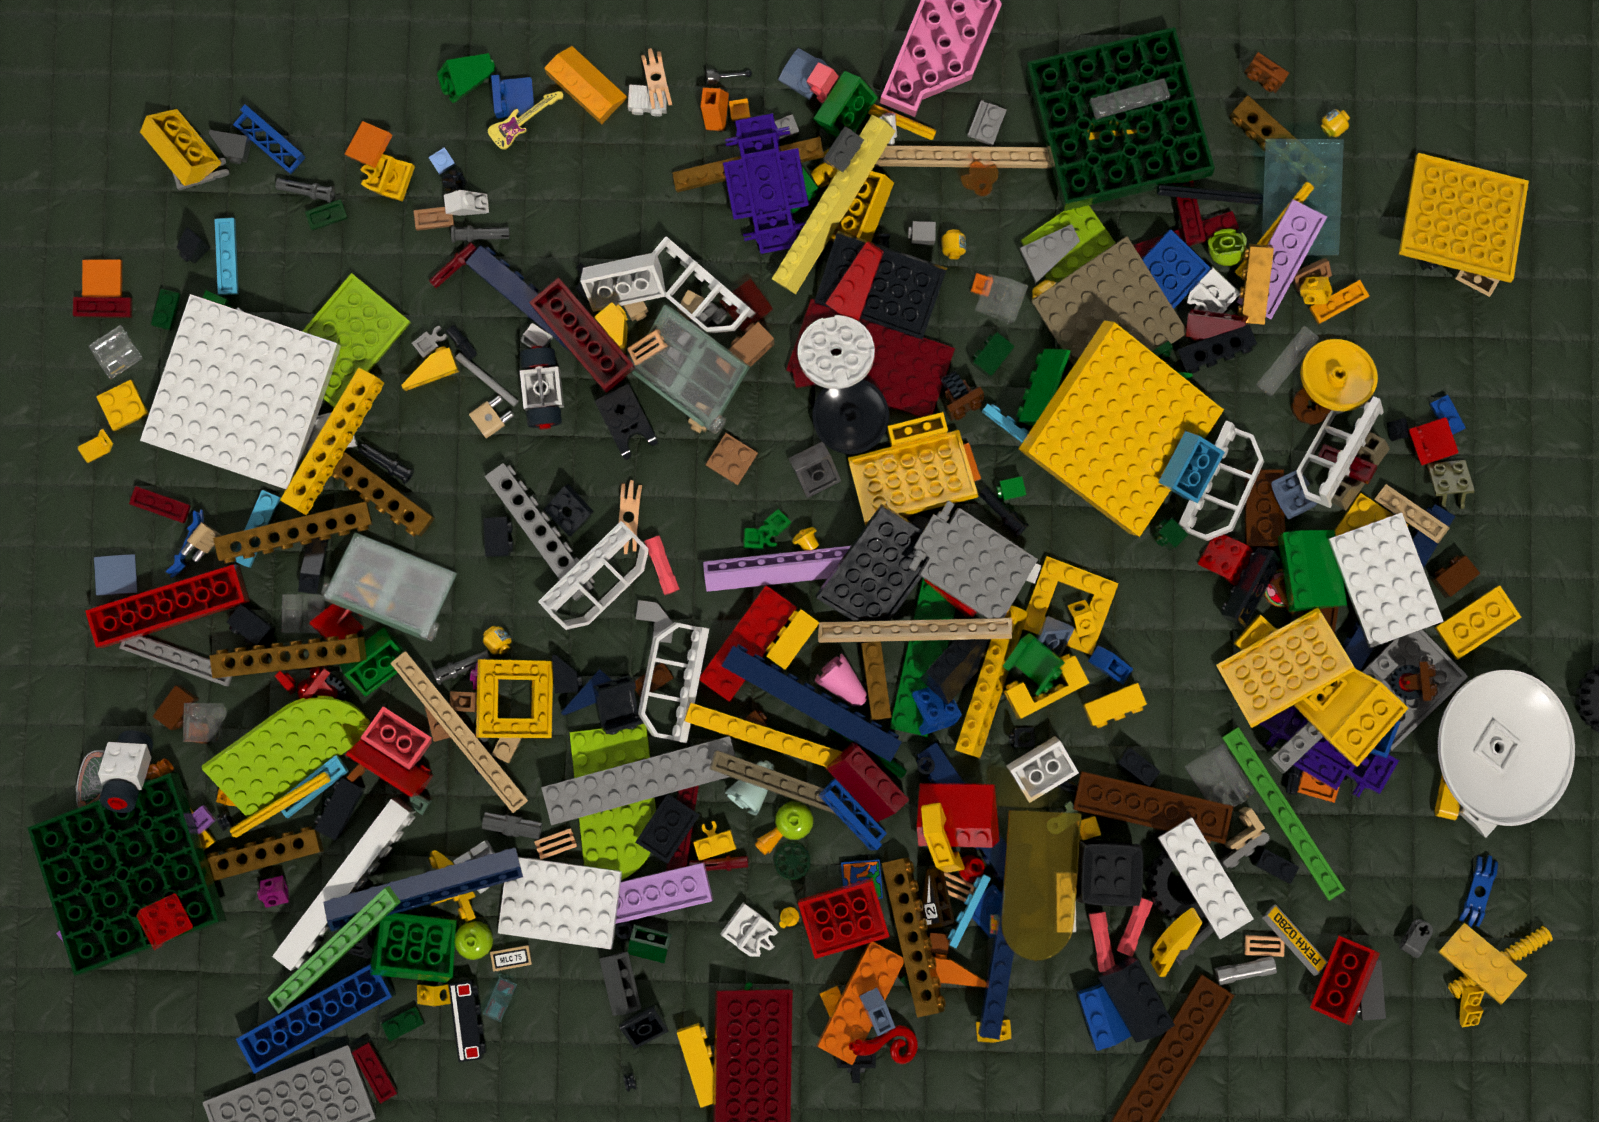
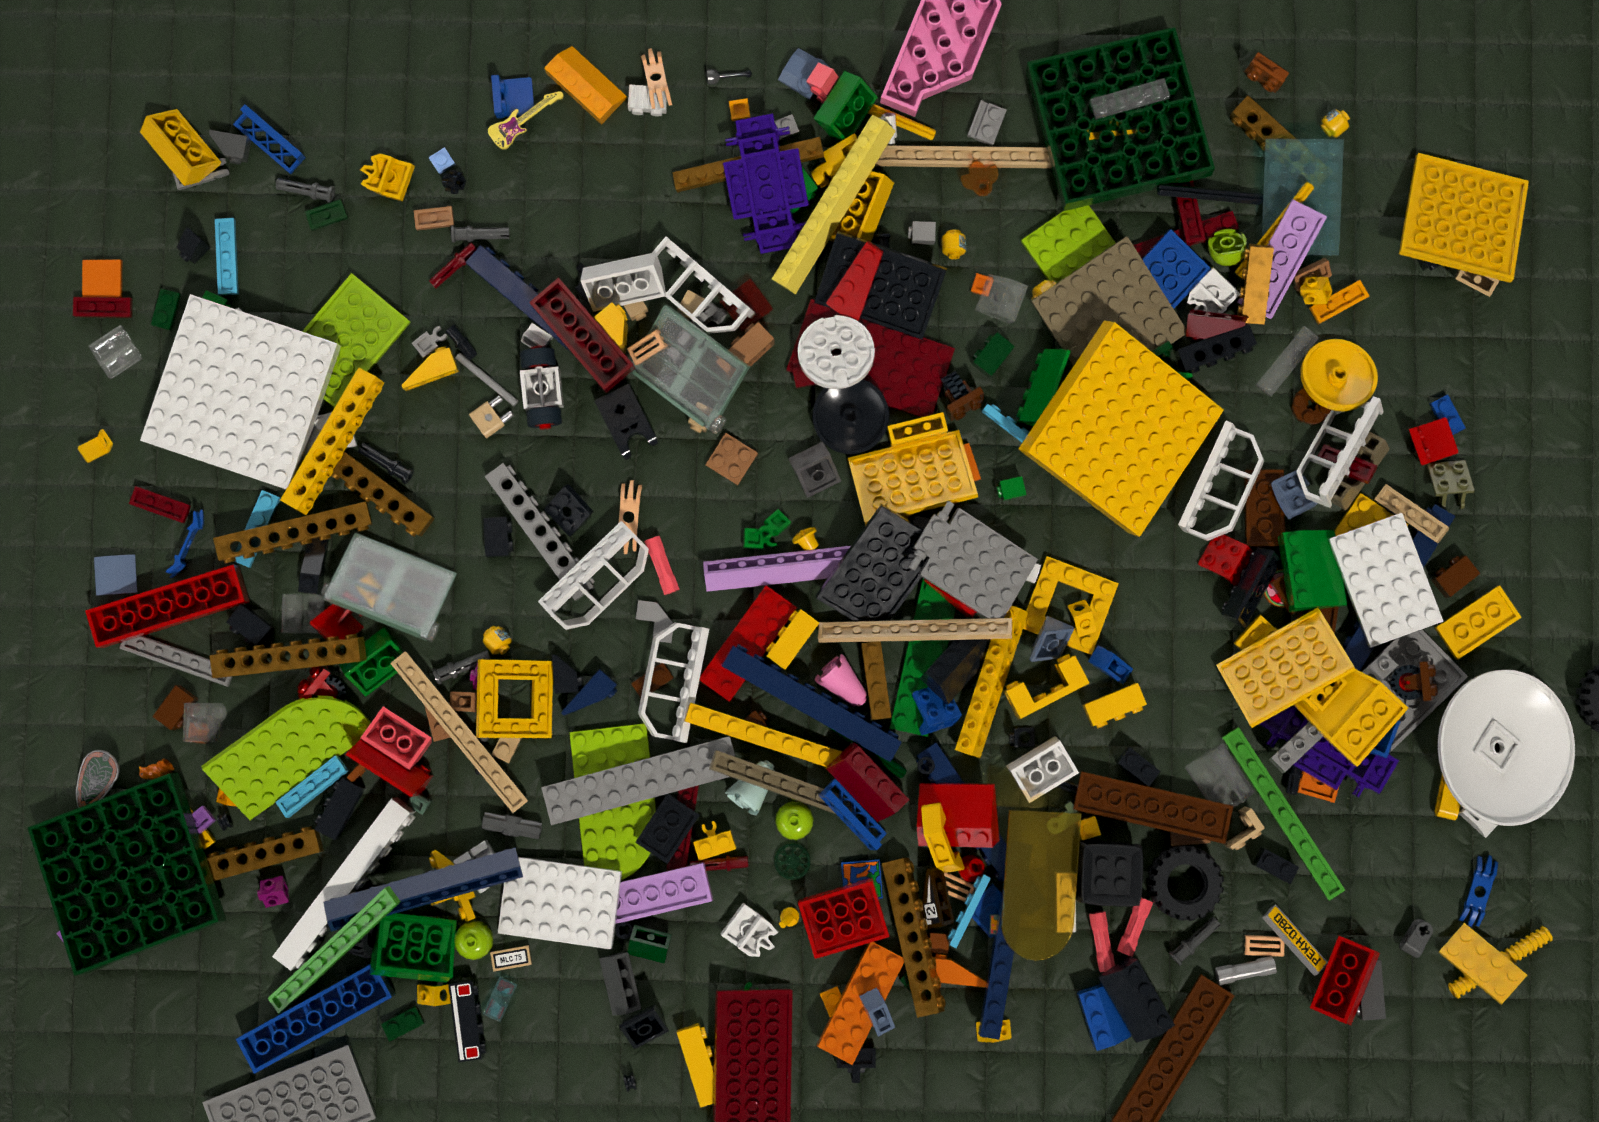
(122, 405): yellow plate -> none
(124, 770): brick -> none
(164, 920): red bracket -> none
(202, 539): tan piece -> none
(280, 804): yellow axle -> none
(286, 681): red plate -> none
(368, 144): orange tile -> none
(375, 1072): dark red plate -> none
(464, 74): green slope -> none
(466, 203): white slope -> none
(540, 849): light nougat tile -> none
(617, 705): black panel -> none
(714, 108): orange slope -> none
(768, 841): light orange cone -> none
(843, 149): dark grey bracket -> none
(869, 1047): red plant -> none
(1010, 518): black pin -> none
(1036, 662): green panel -> none
(1048, 251): light grey wing -> none
(1169, 534): dark green brick -> none
(1175, 938): yellow slope -> none
(1191, 467): dark azure brick -> none
(1205, 878): white plate -> none
(1233, 857): light grey hinge -> none
(1398, 429): black plate -> none
(1470, 1006): yellow slope -> none

